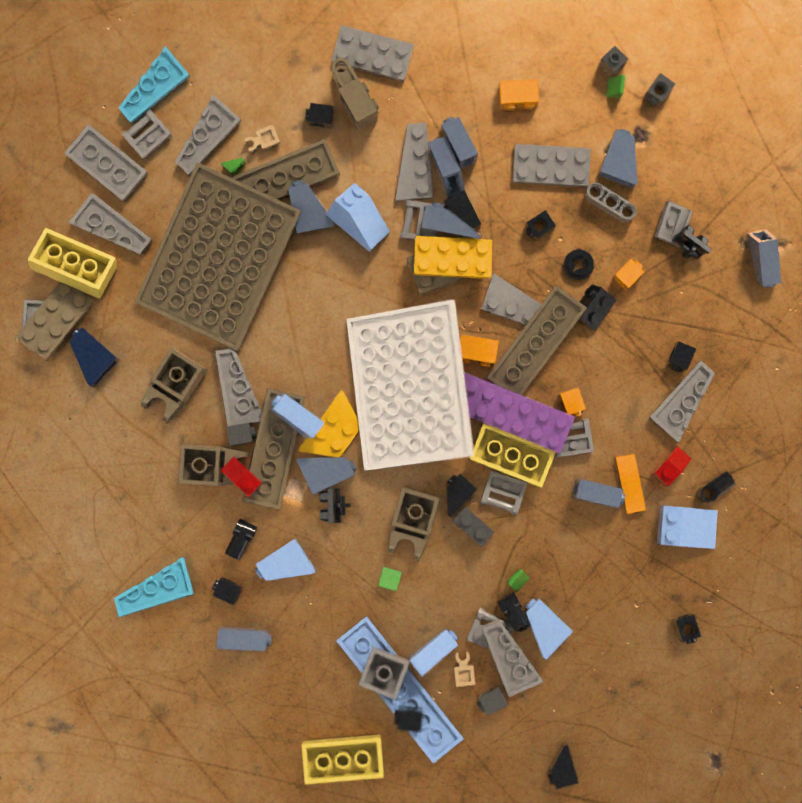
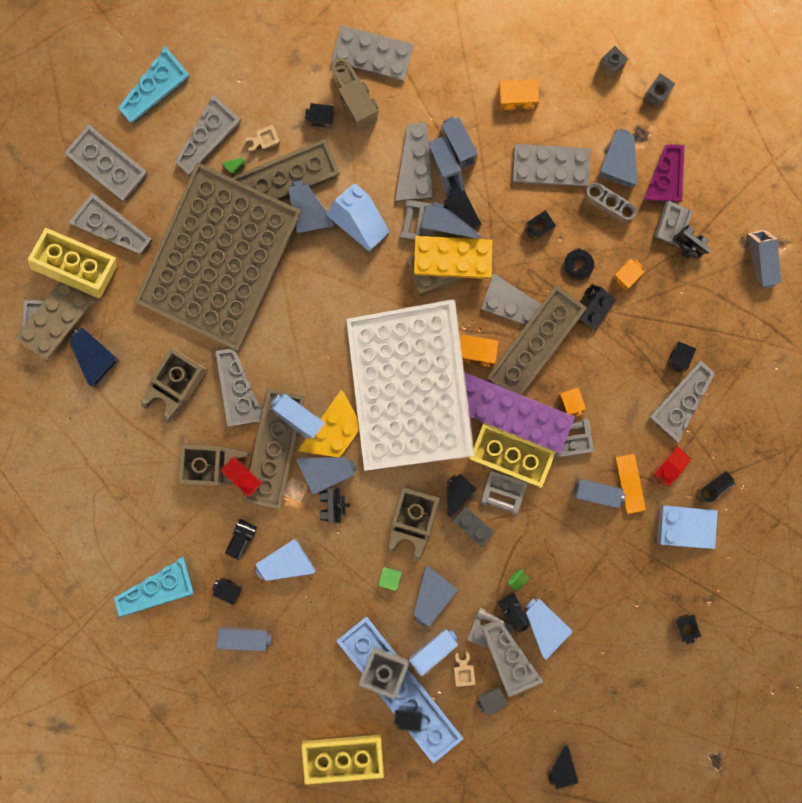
(151, 138): light grey plate -> none
(241, 434): dark grey brick -> none
(432, 597): none -> sand blue slope
(616, 86): bright green slope -> none
(668, 176): none -> magenta wing

